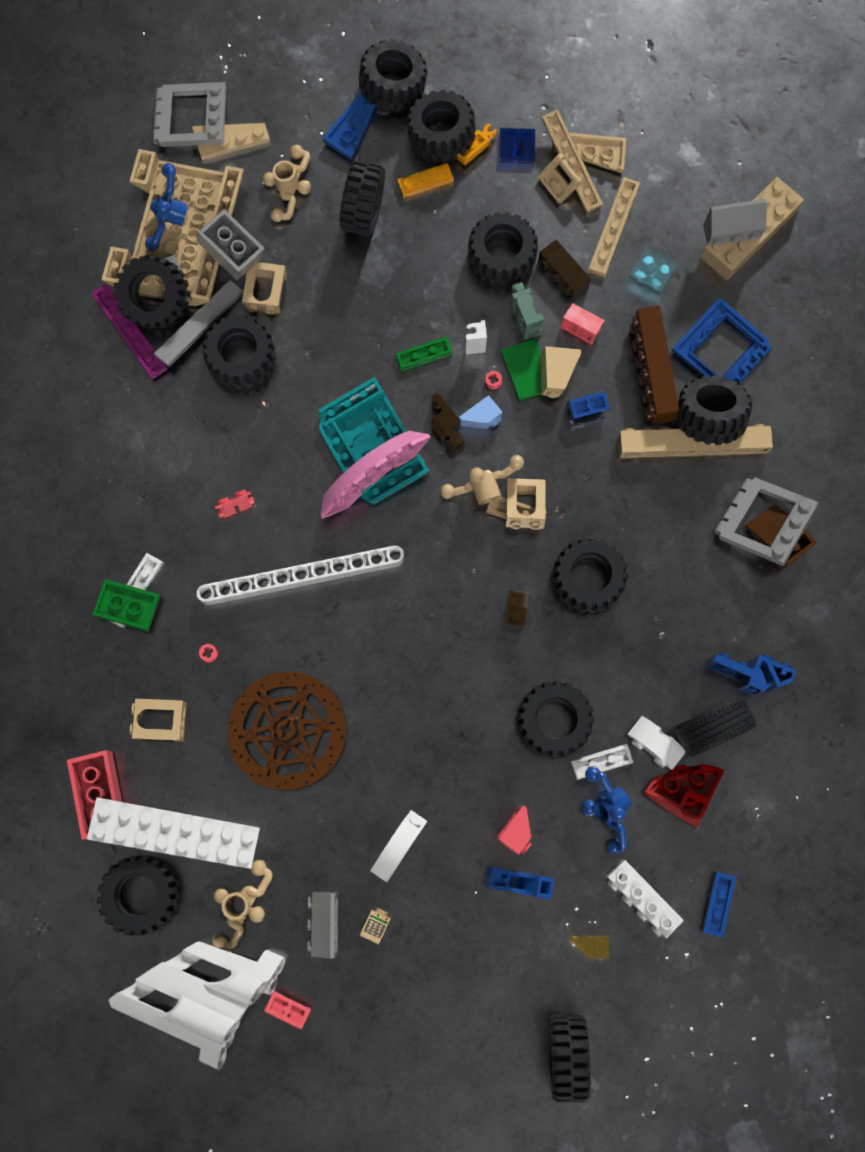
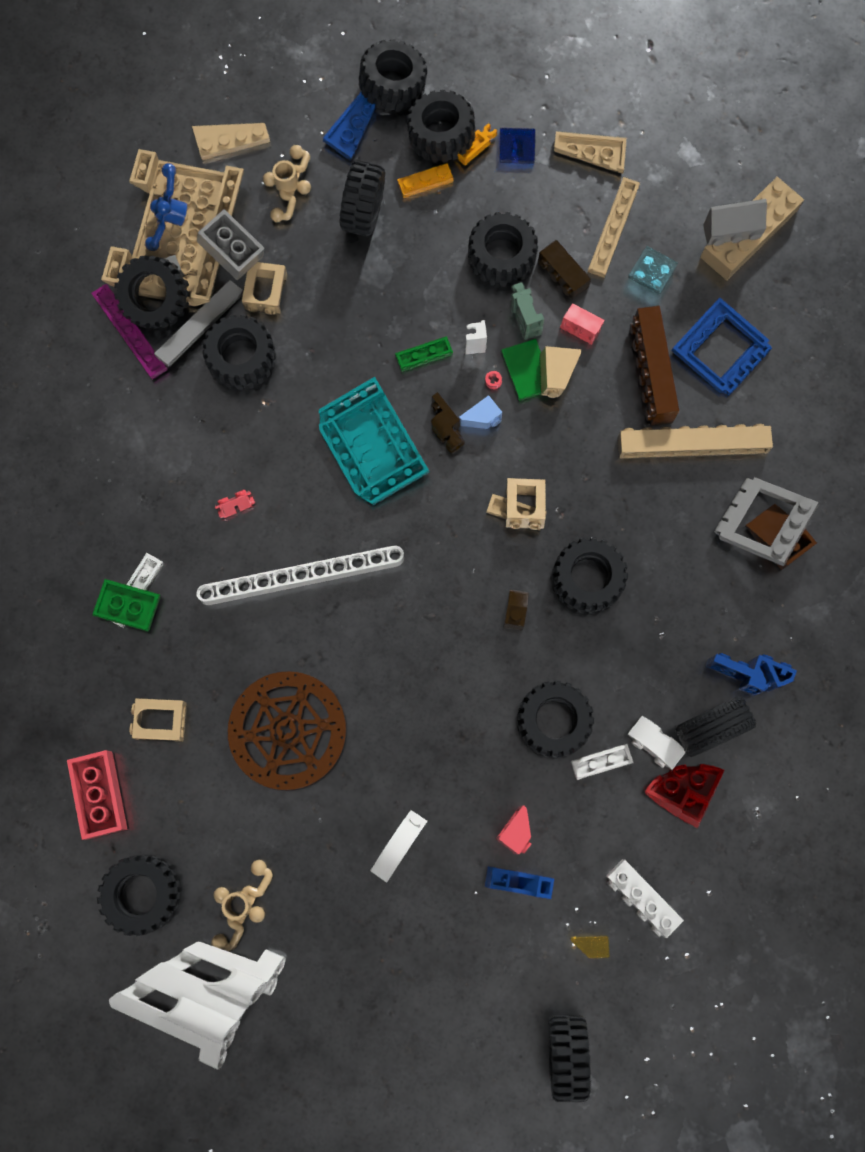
(173, 833): white brick -> none
(214, 114): light grey hinge -> none
(214, 654): coral bush -> none
(287, 1010): coral hinge -> none
(323, 924): light grey slope -> none
(371, 469): bright pink brick -> none
(375, 925): slope -> none
(483, 482): tan wheel -> none
(555, 182): tan plate -> none
(564, 144): tan tile -> none
(588, 405): blue hinge -> none
(609, 807): blue wheel -> none
(709, 425): black tyre -> none
(718, 904): blue plate -> none

